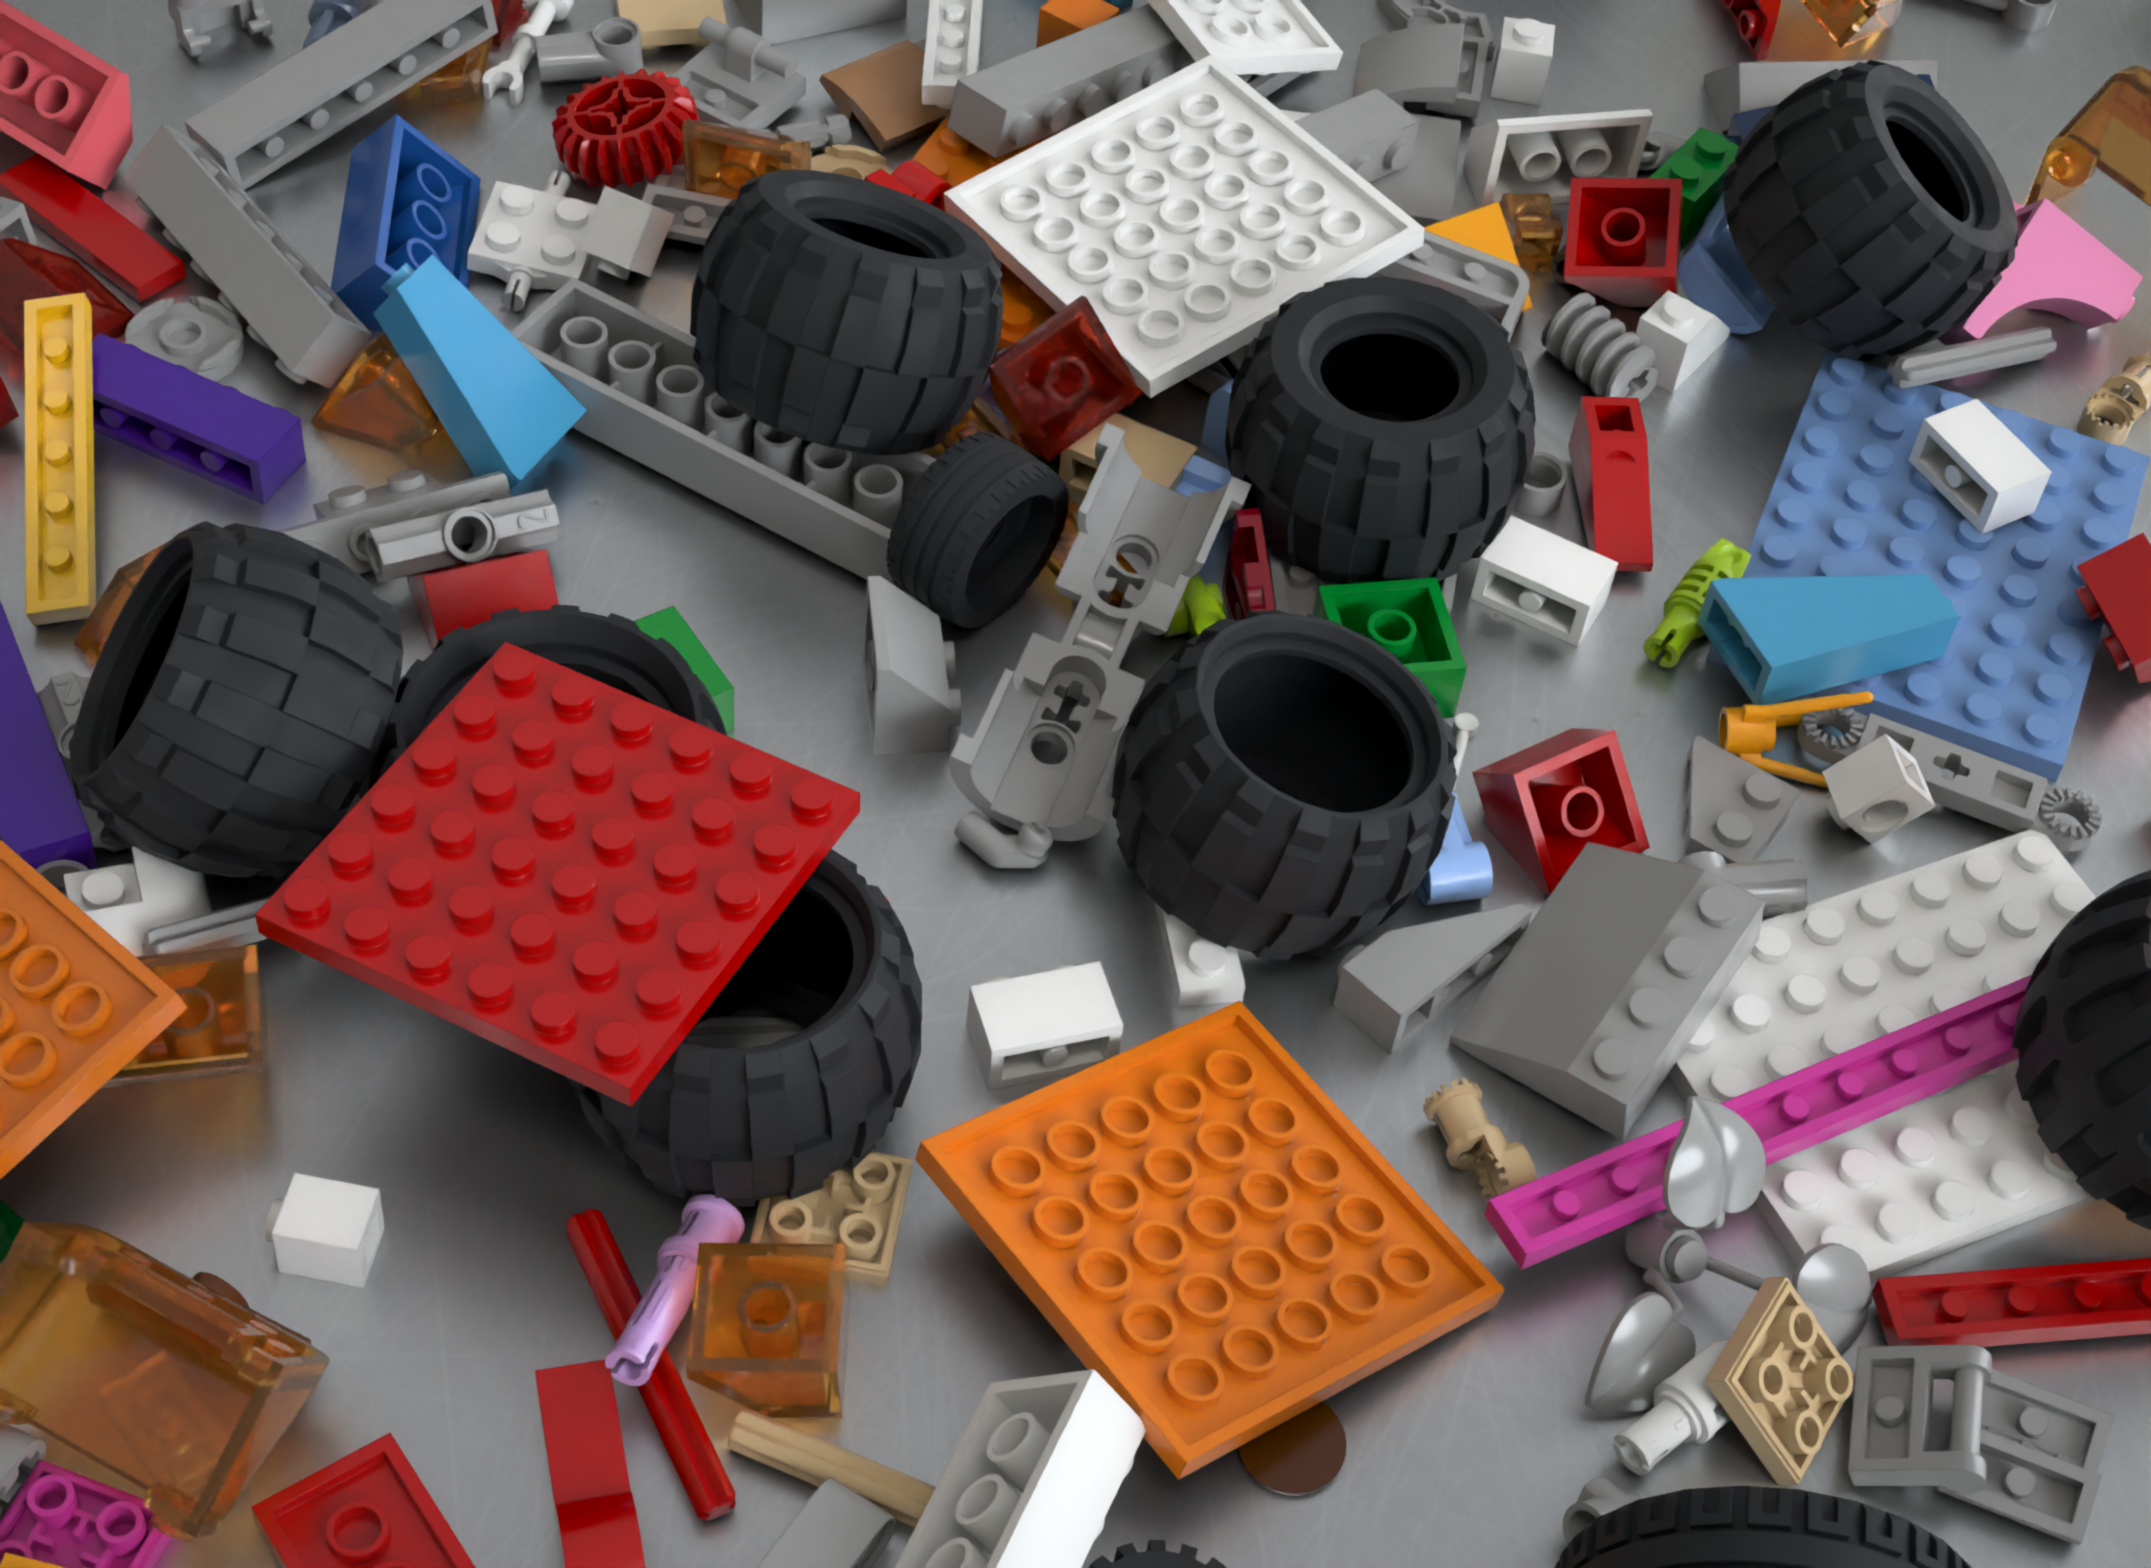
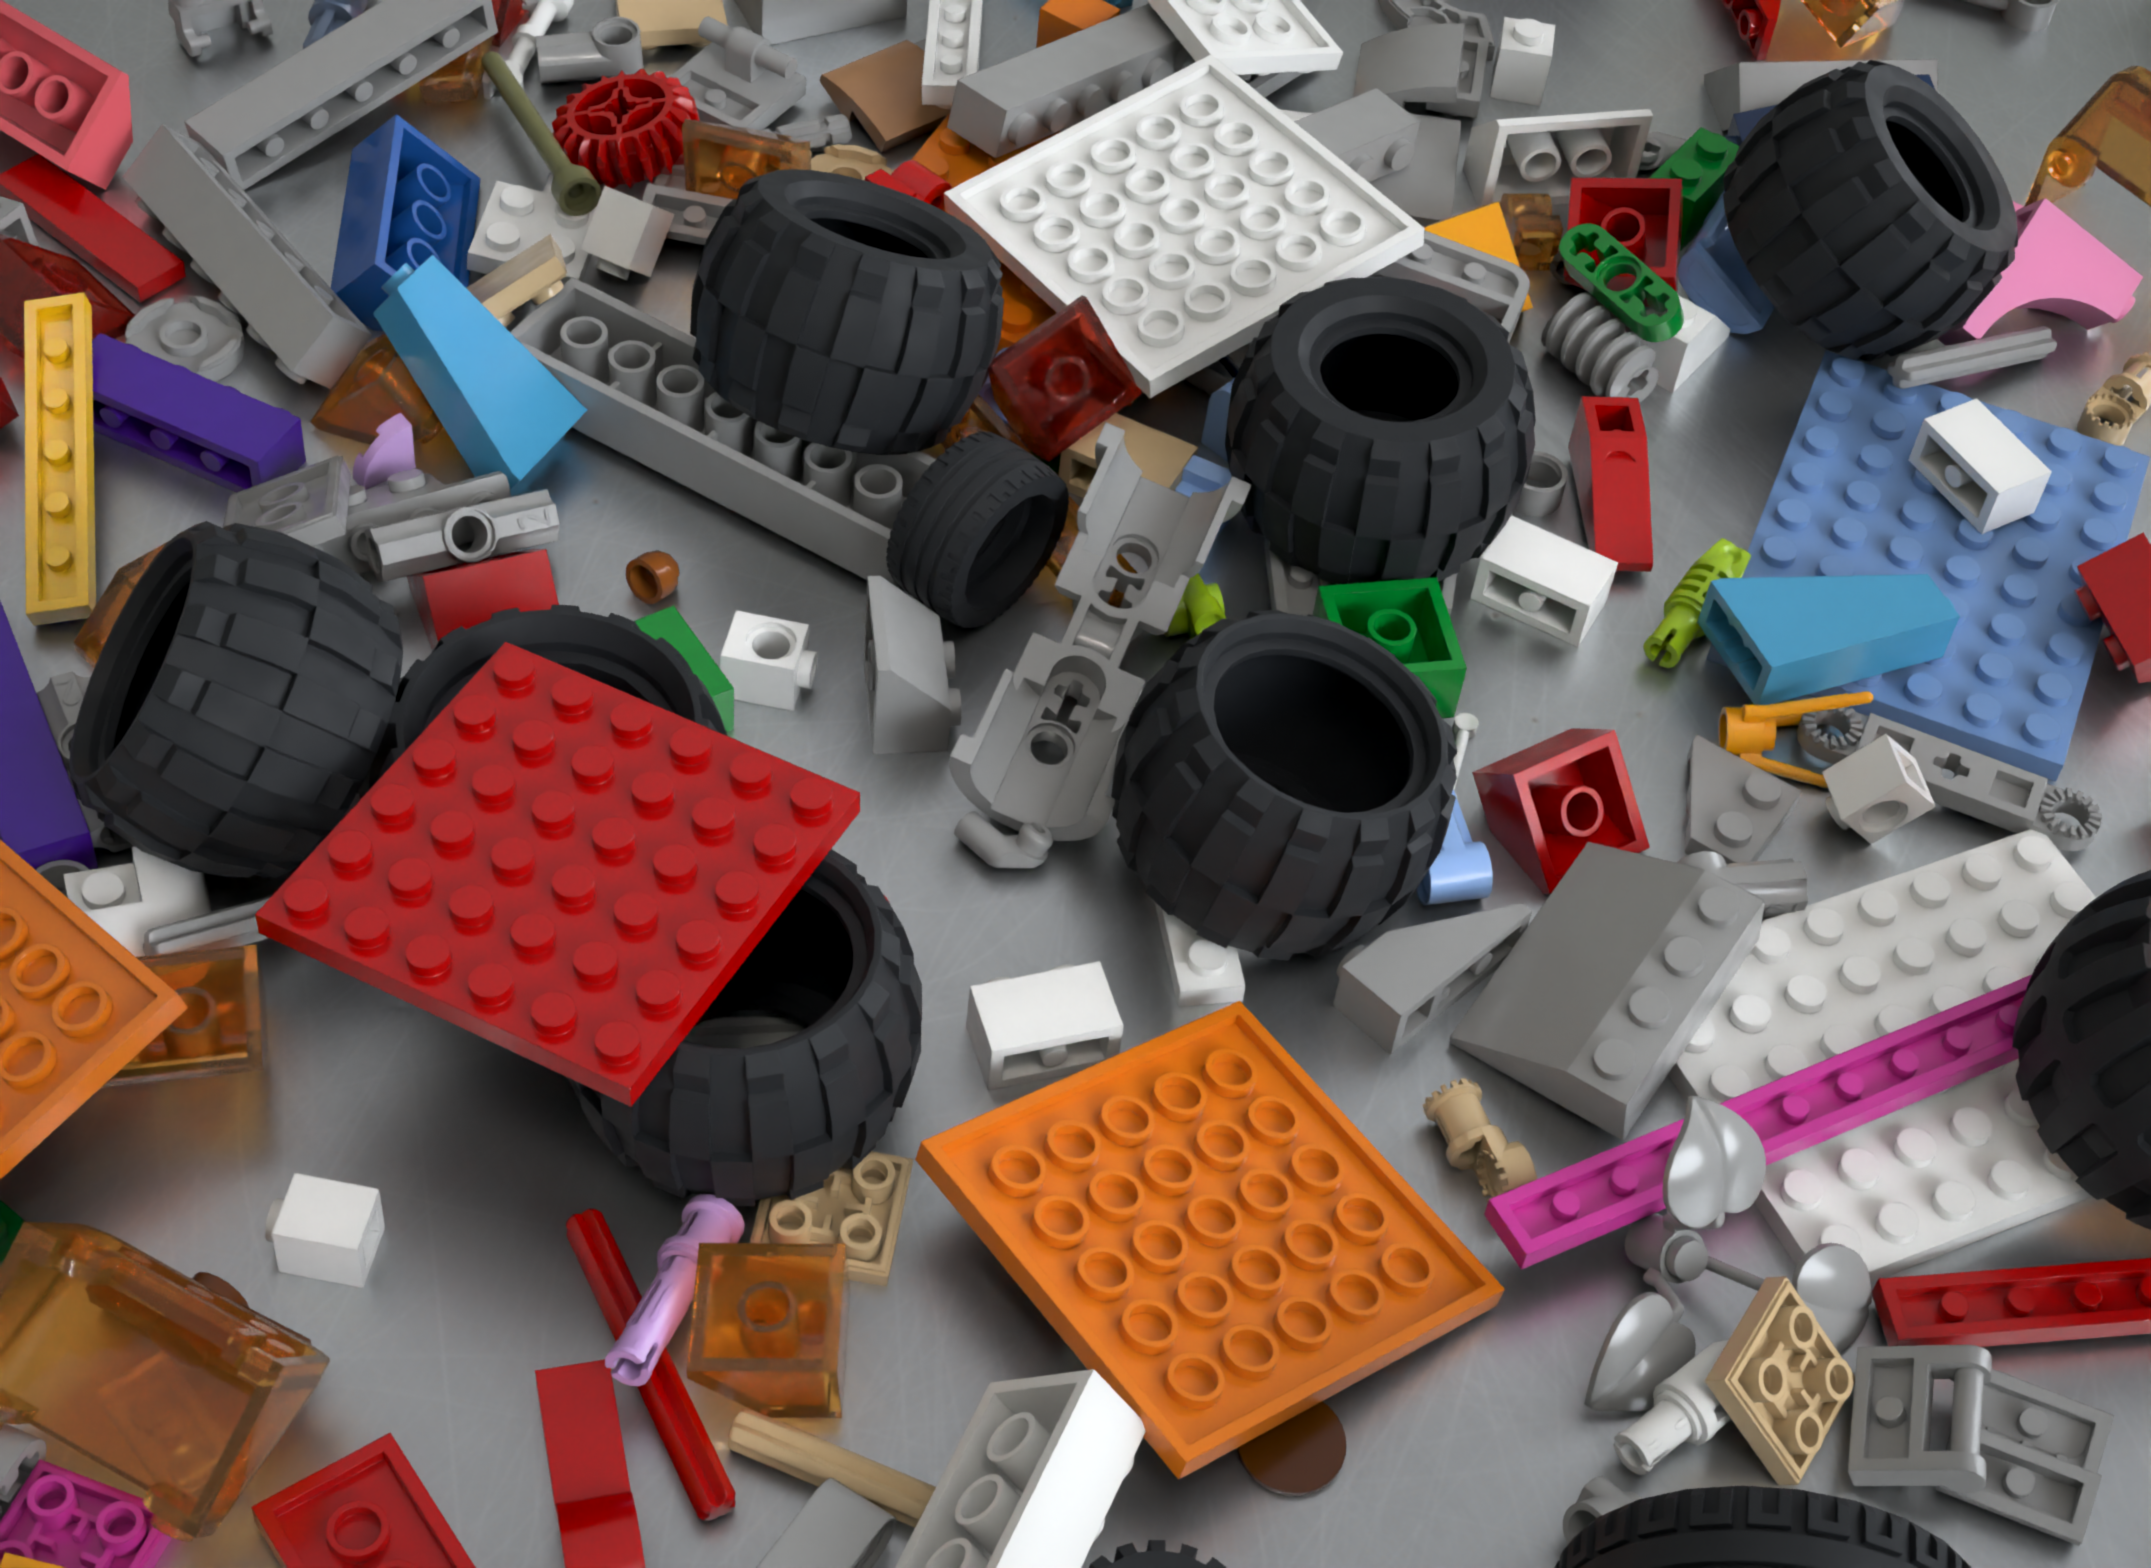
(301, 504): none -> light grey tile
(388, 453): none -> lavender tile
(528, 276): none -> tan tile
(572, 184): none -> olive piece
(652, 576): none -> dark orange hinge
(768, 660): none -> white brick
(1246, 573): dark red wing -> none
(1628, 303): none -> green beam

